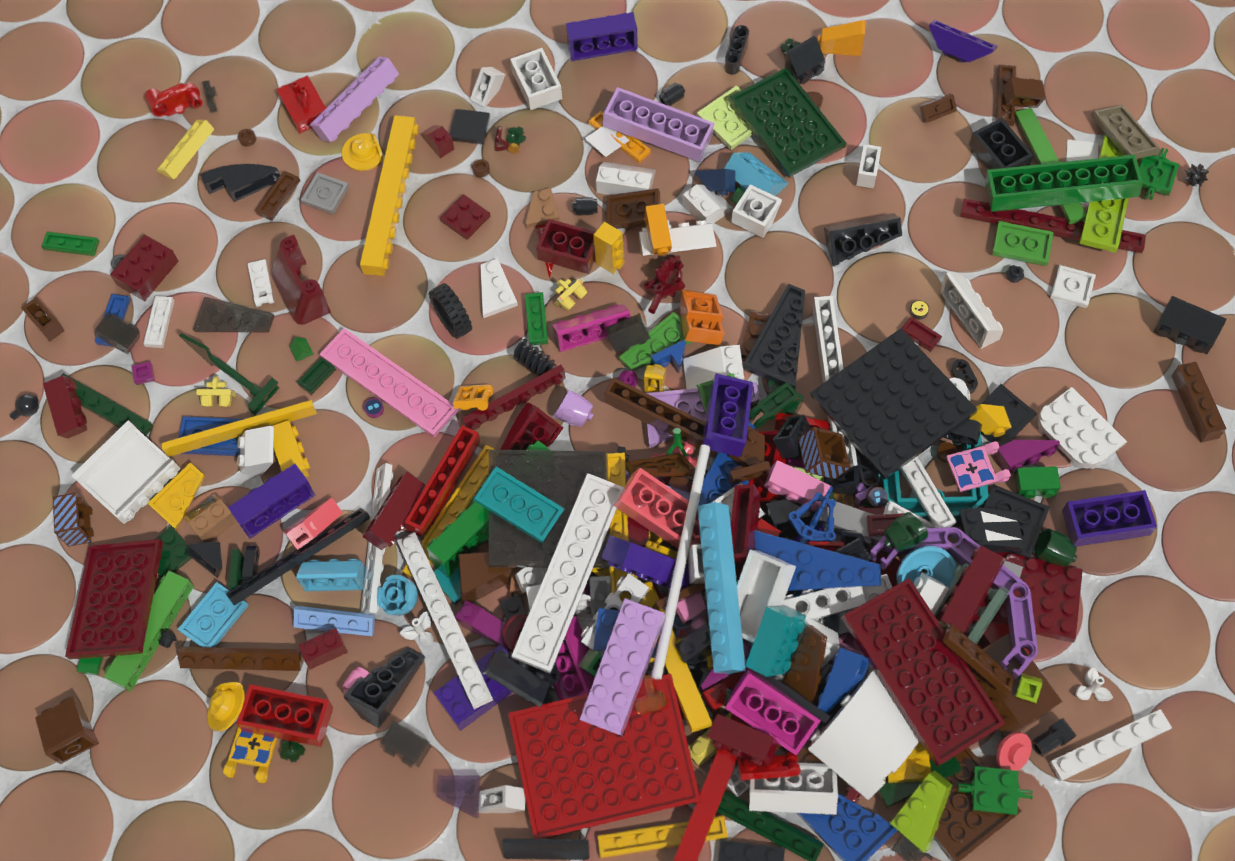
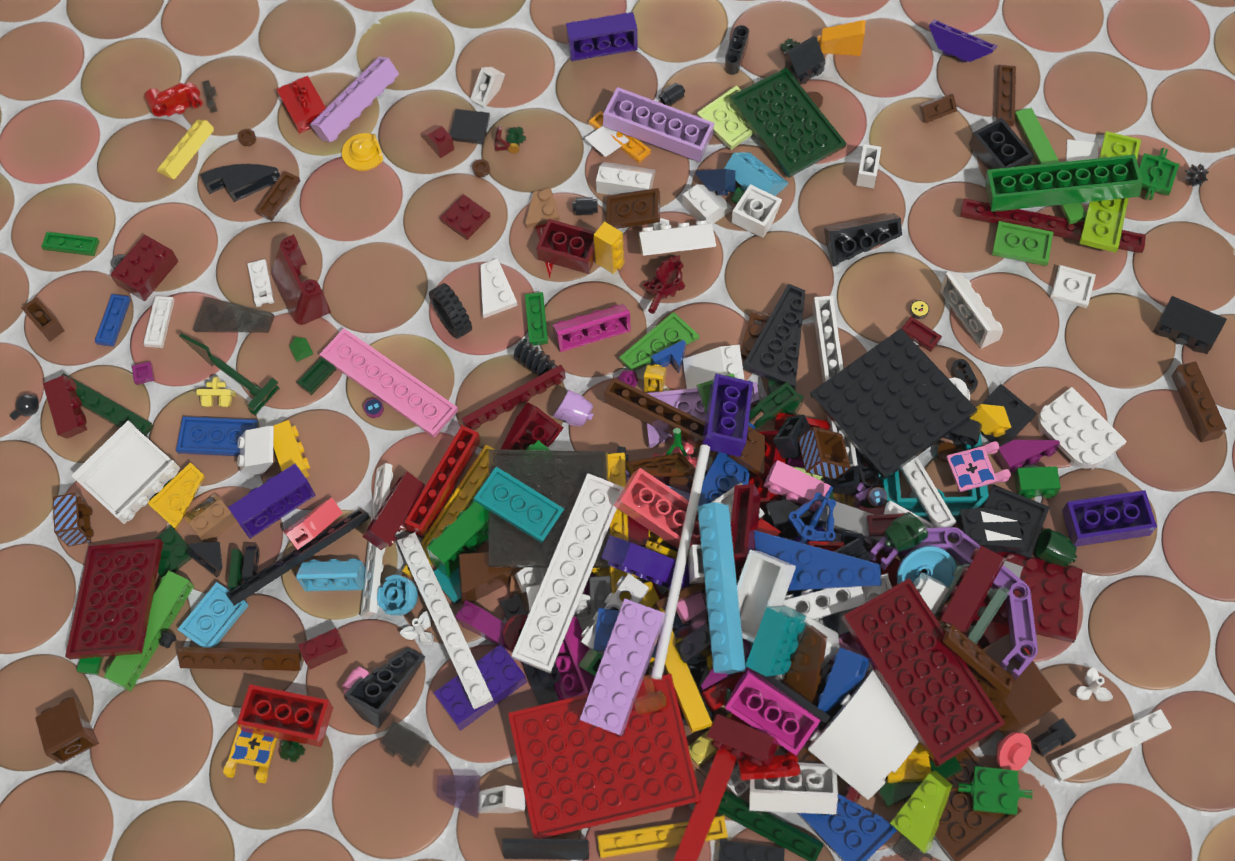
(117, 333): clear smoke brick -> none
(225, 705): yellow hat -> none
(237, 428): yellow tile -> none
(325, 193): light grey plate -> none
(328, 619): light blue plate -> none
(389, 196): yellow brick -> none
(467, 397): light orange plate -> none
(516, 677): black slope -> none
(536, 78): white brick -> none
(576, 289): light yellow hips -> none
(628, 333): clear smoke brick -> none
(658, 229): light orange slope -> none
(701, 317): orange slope -> none
(742, 474): reddish brown plate -> none
(1014, 278): black plate -> none
(1024, 92): reddish brown brick -> none
(1029, 687): lime slope -> none
(1125, 132): dark tan tile -> none

